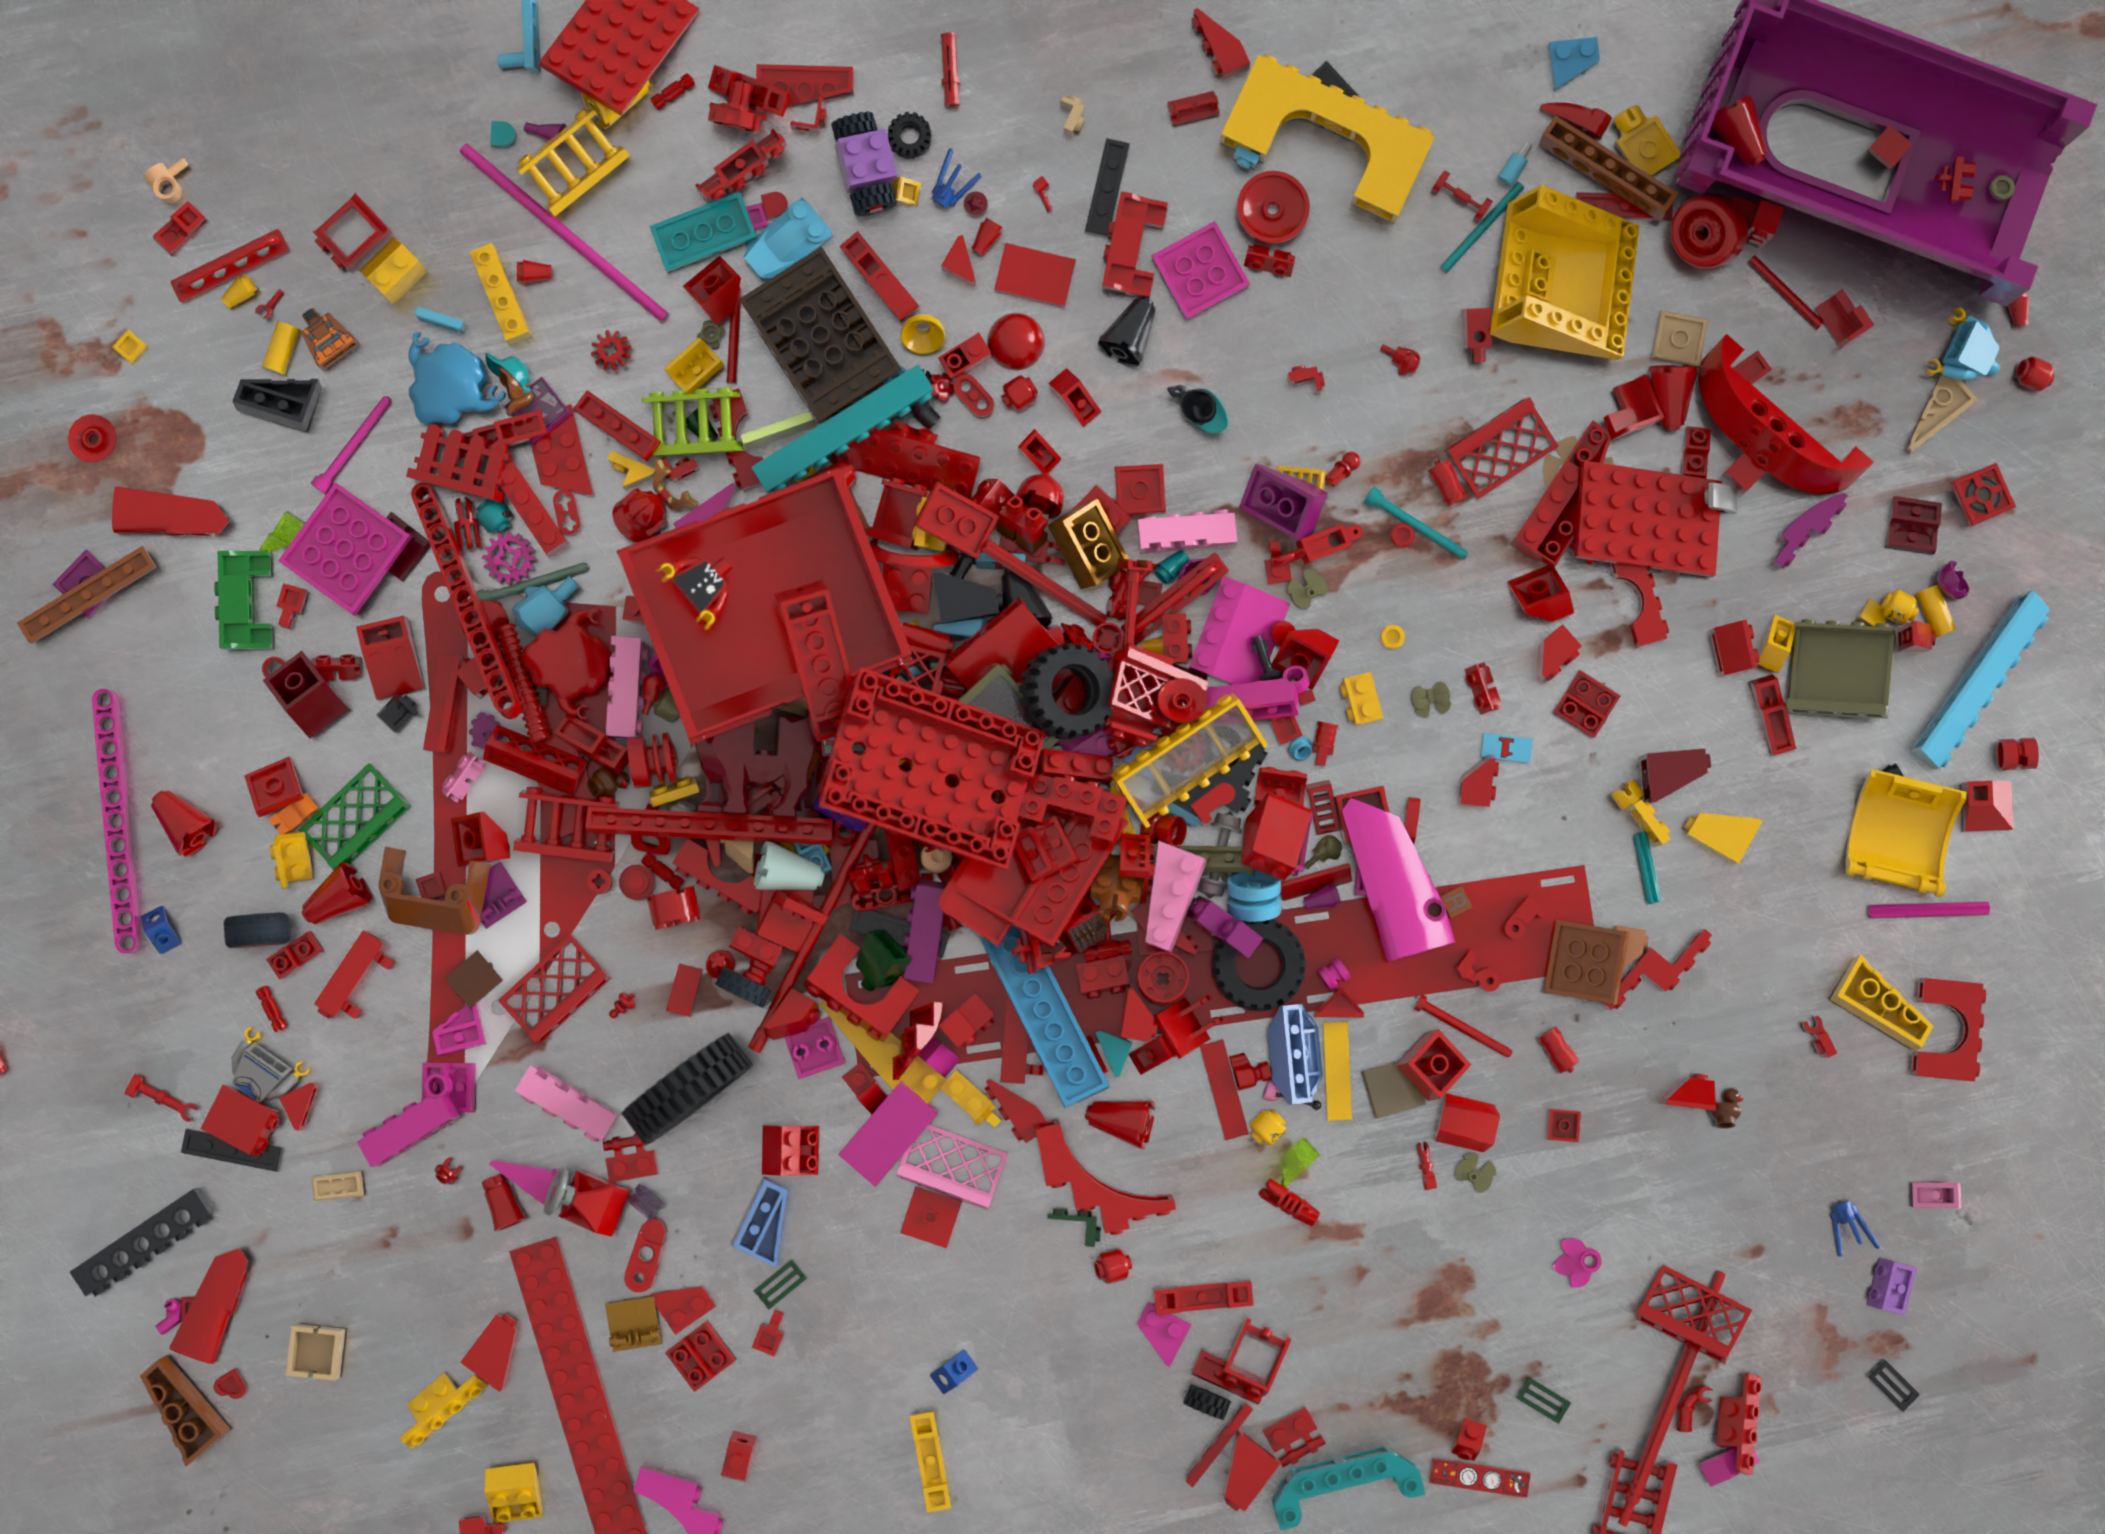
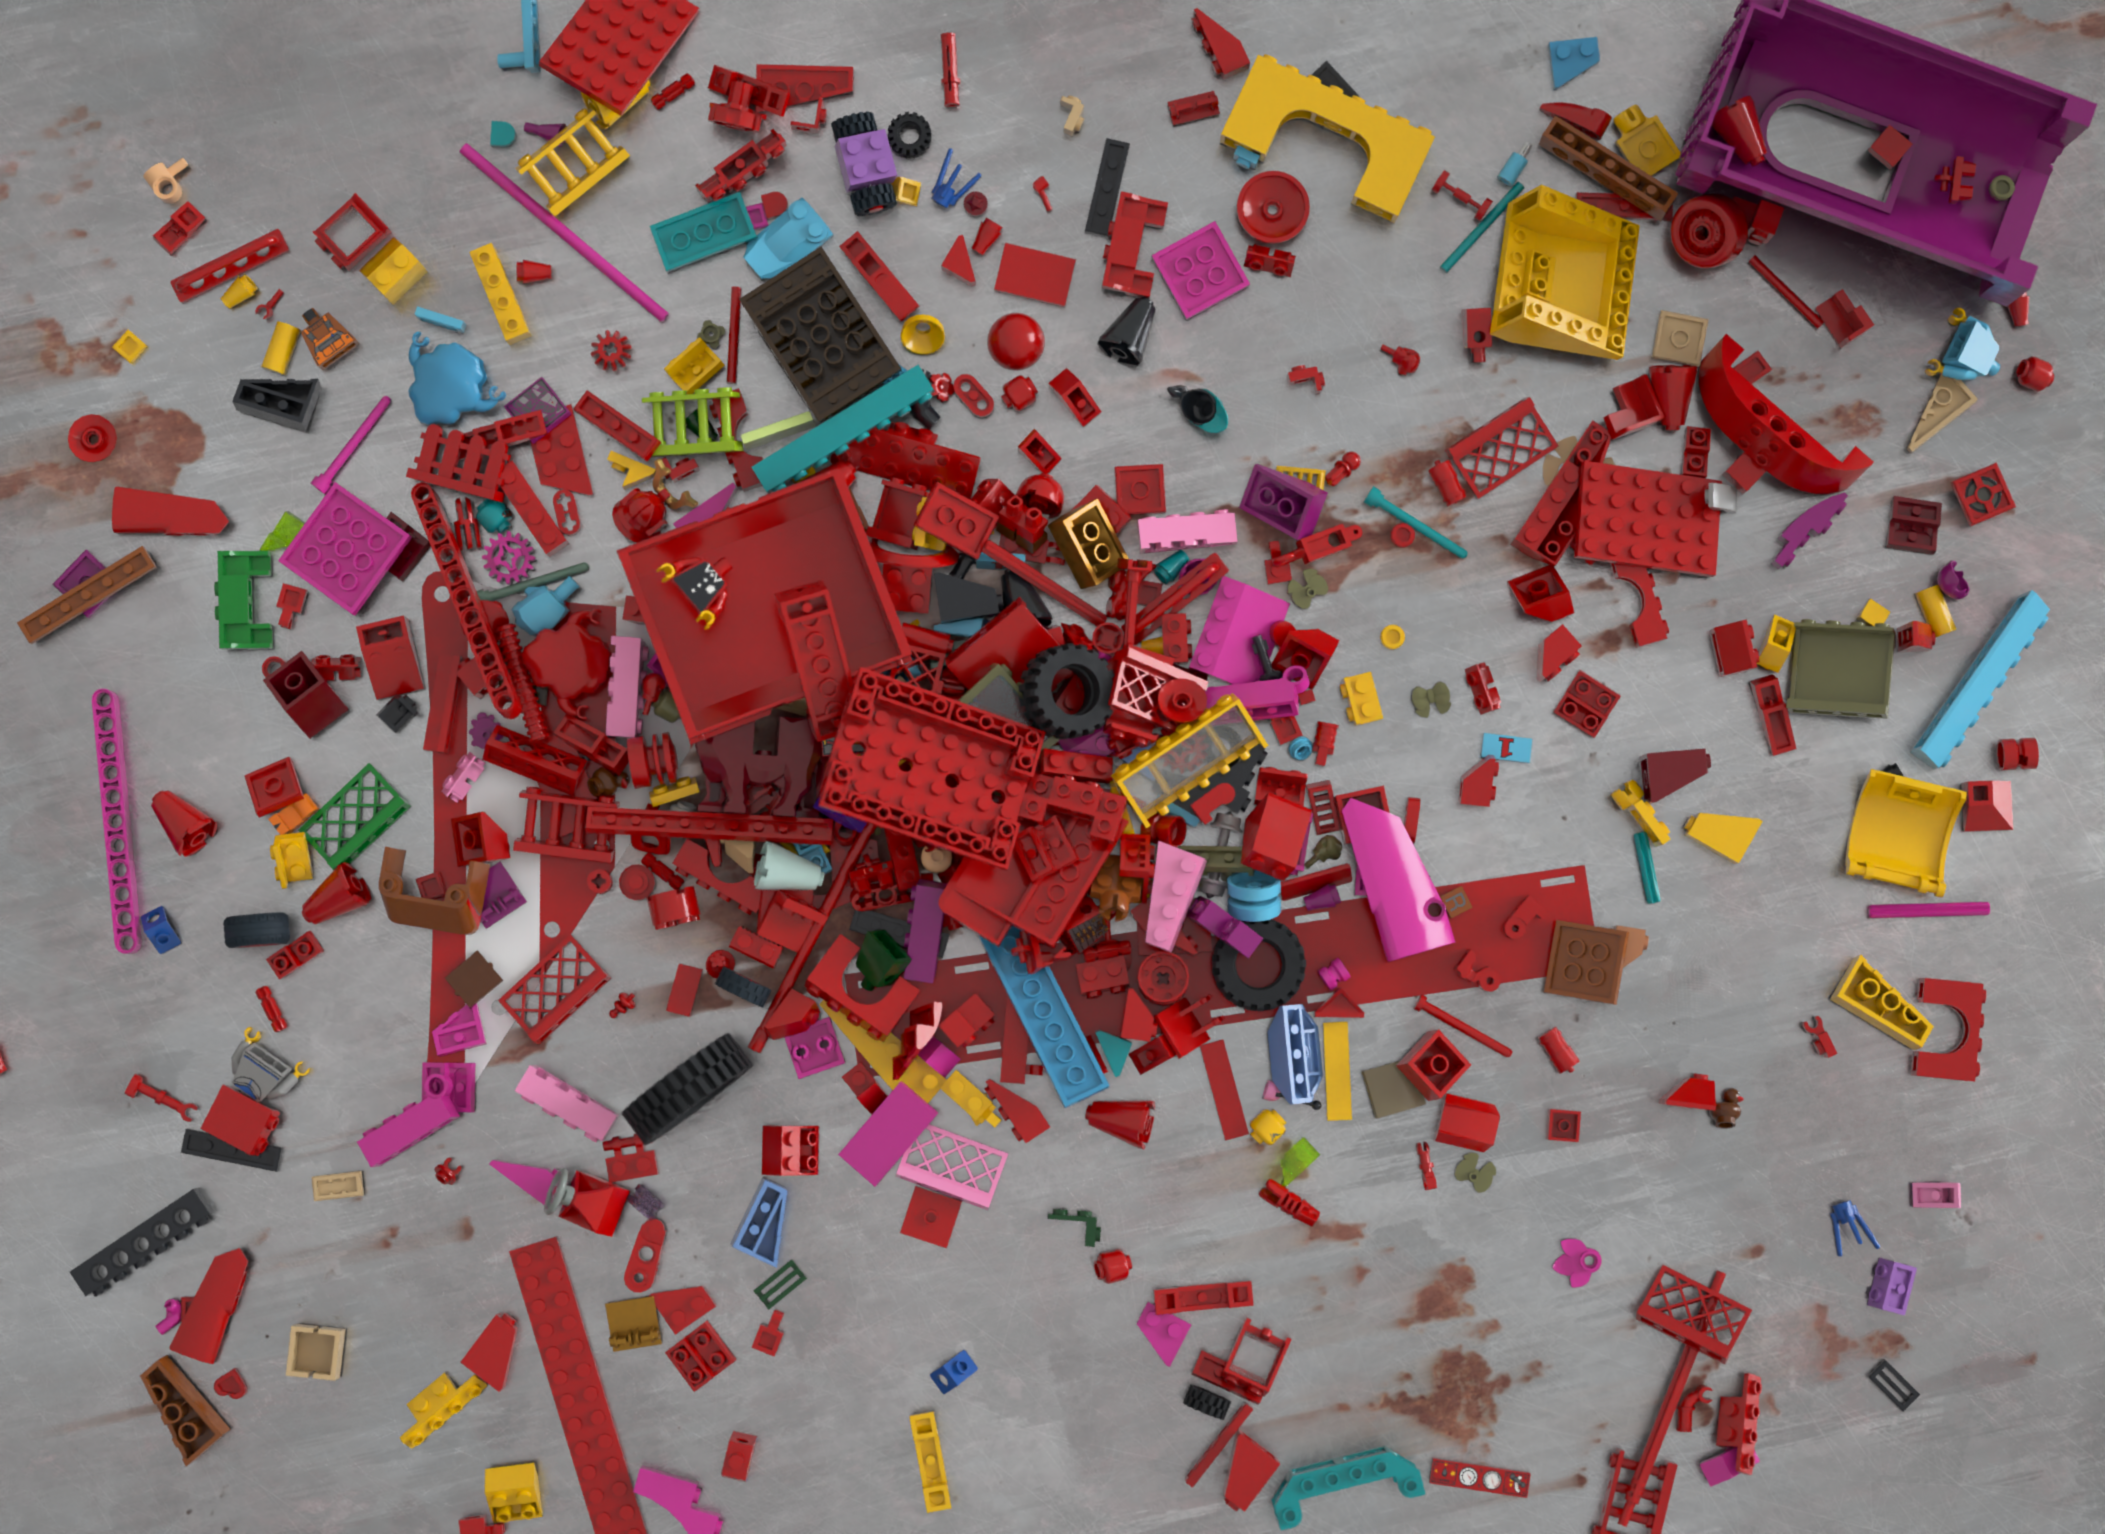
(298, 1104): red slope -> none
(350, 975): red brick -> none
(502, 1203): red plant -> none
(514, 377): hair -> none
(715, 289): red slope -> none
(757, 972): red wheel -> none
(965, 356): red slope -> none
(1087, 1191): red arch -> none
(1246, 1074): red piece -> none
(1289, 1430): red plate -> none
(1469, 1439): red bracket -> none
(1525, 1389): dark green tile -> none
(1659, 970): red bracket -> none
(1899, 607): yellow head -> none

